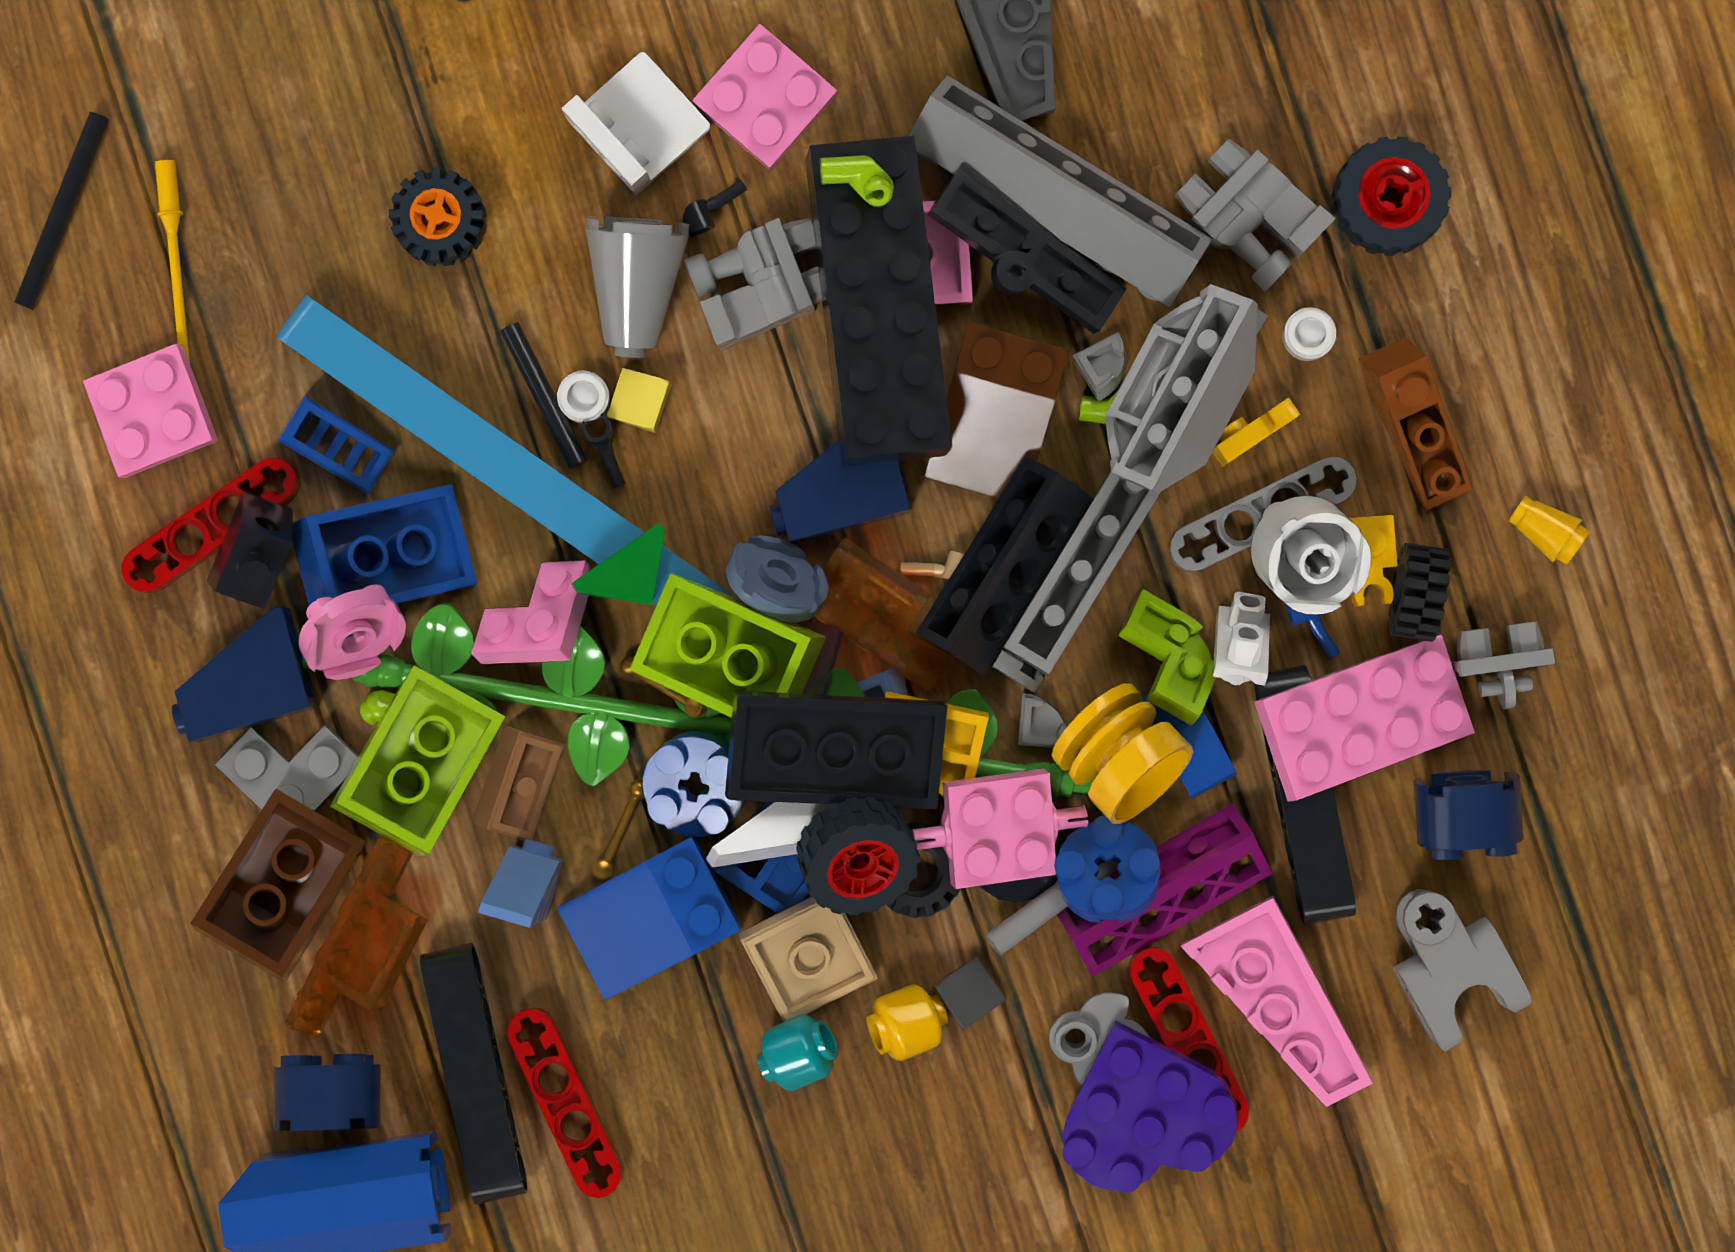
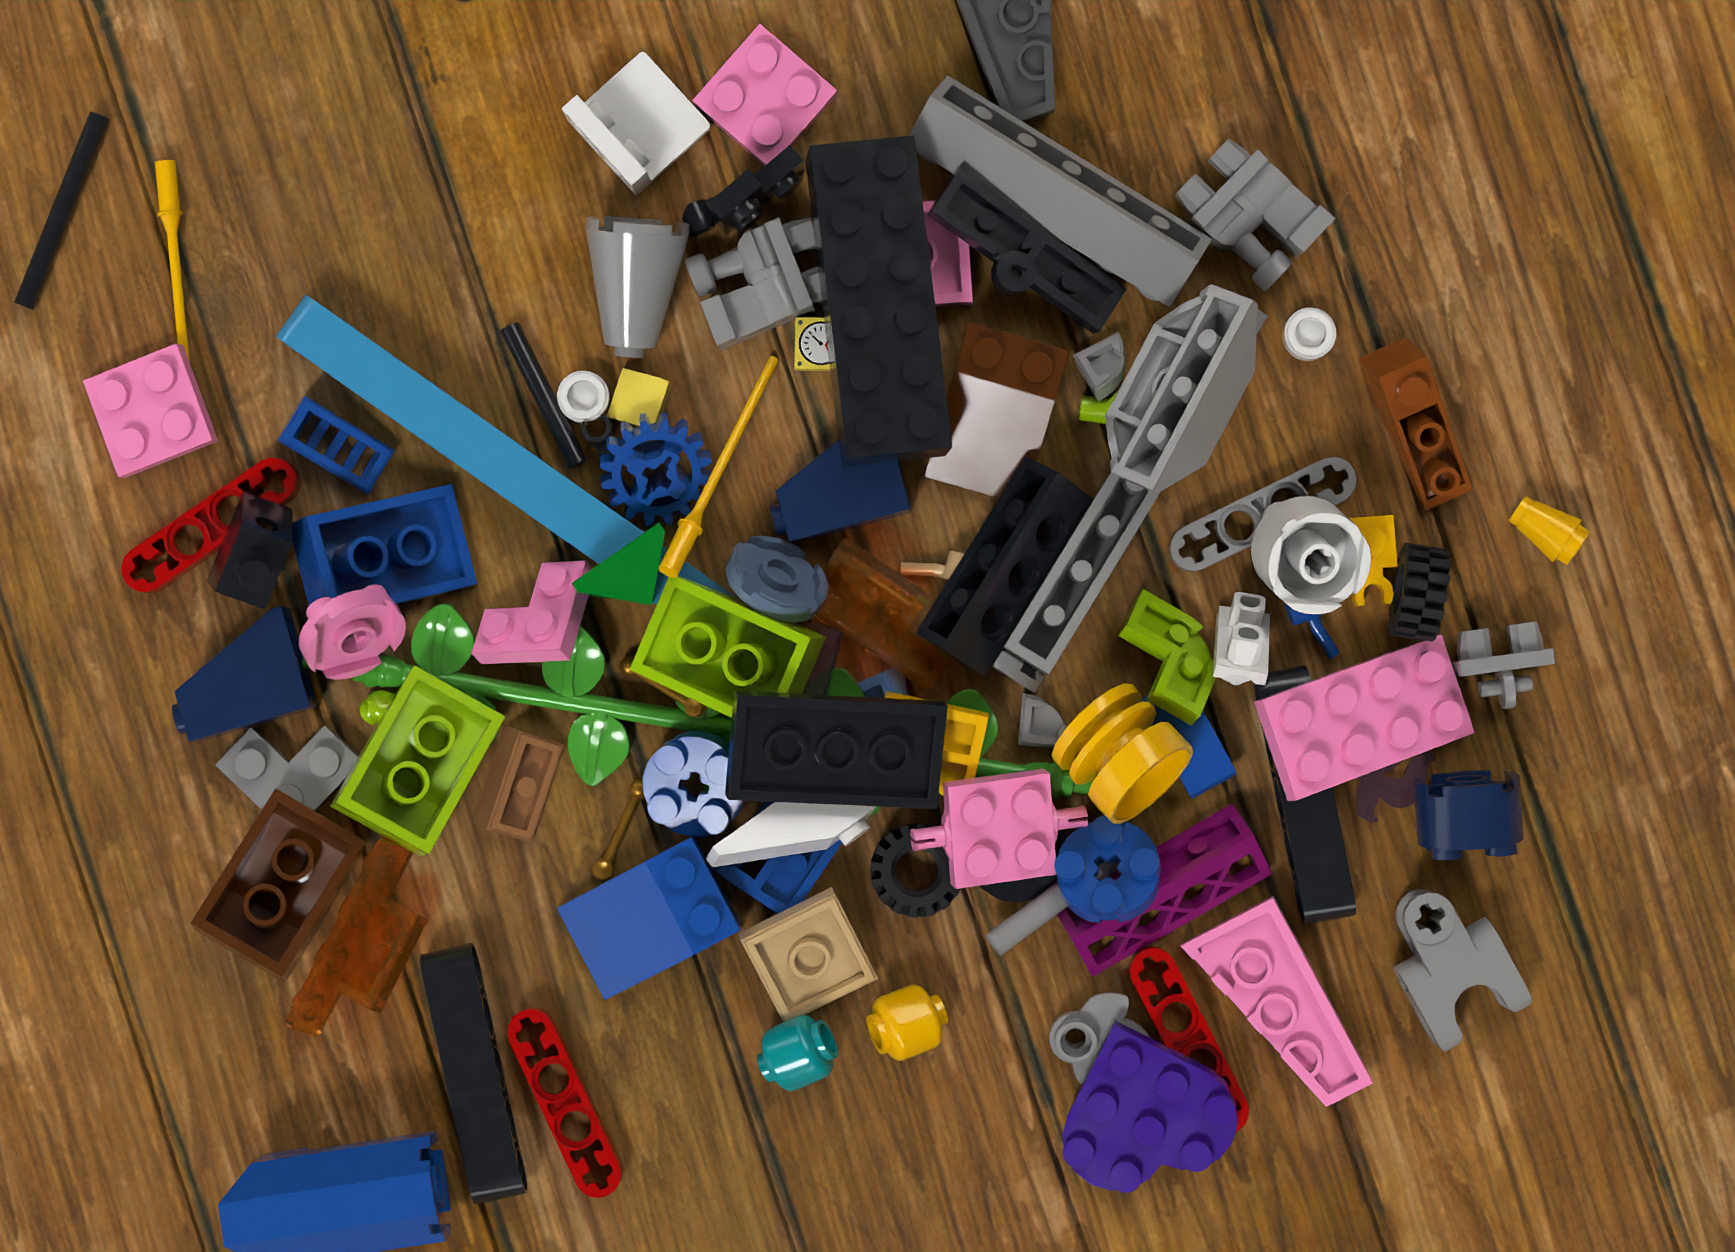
(327, 1095): dark blue brick -> none
(420, 210): black wheel -> none
(523, 884): medium blue slope -> none
(637, 456): none -> blue gear
(690, 526): none -> yellow piece
(741, 201): none -> black plate
(811, 345): none -> tile
(857, 856): black wheel -> none
(861, 174): lime arm -> none
(969, 992): dark grey slope -> none
(1241, 437): yellow plate -> none
(1380, 224): black wheel -> none
(1392, 791): none -> piece

